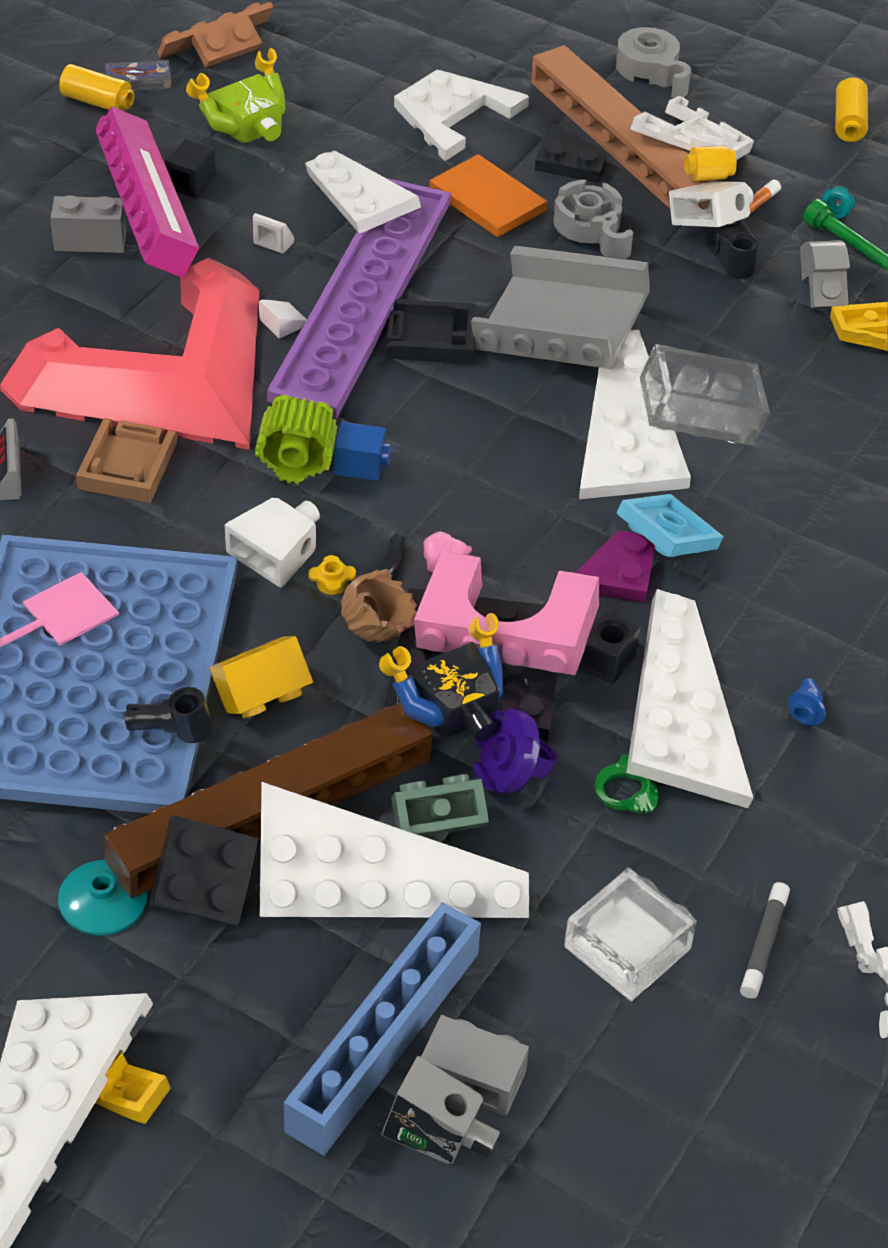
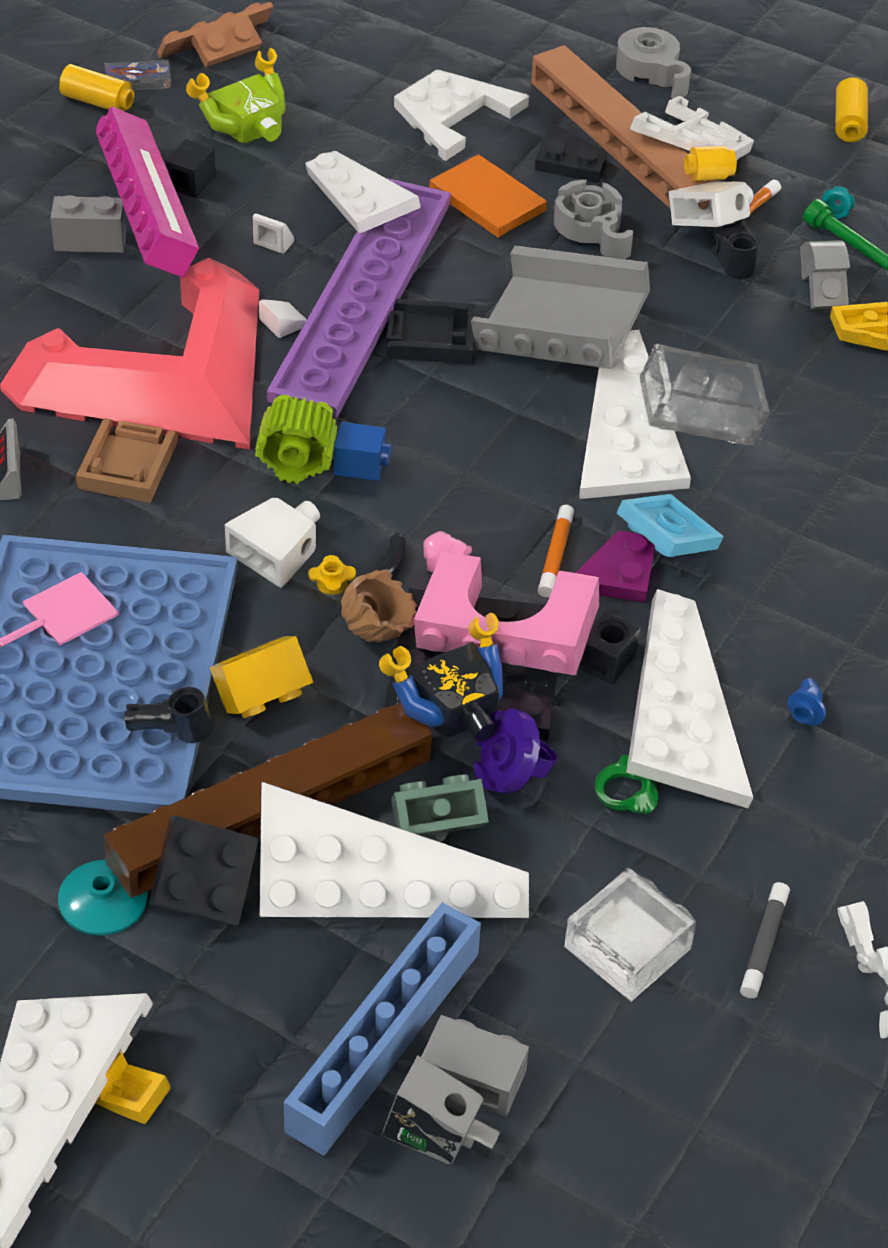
(556, 550): none -> orange bar

